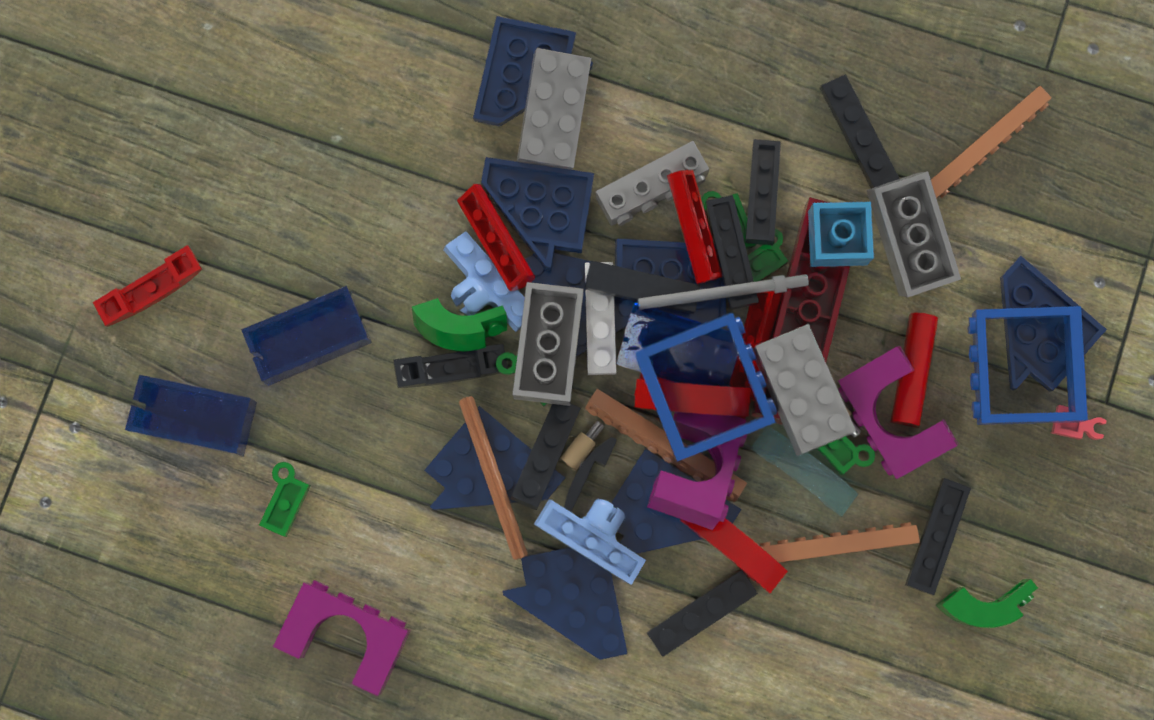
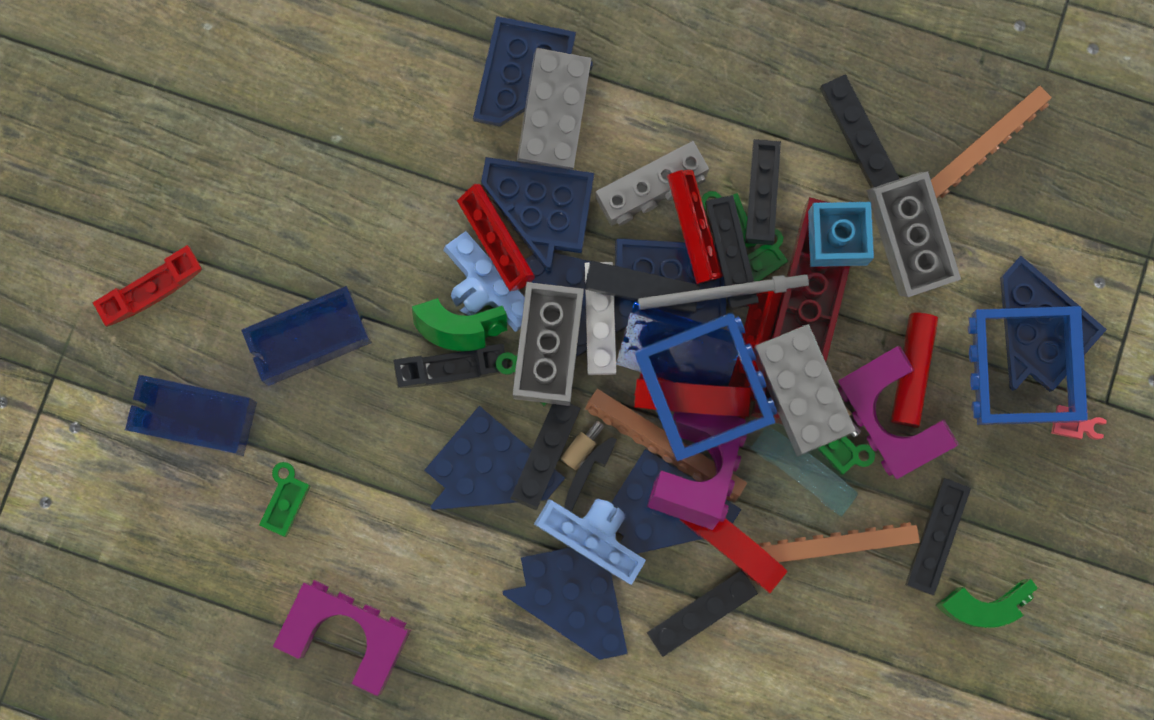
(493, 478): nougat axle -> none

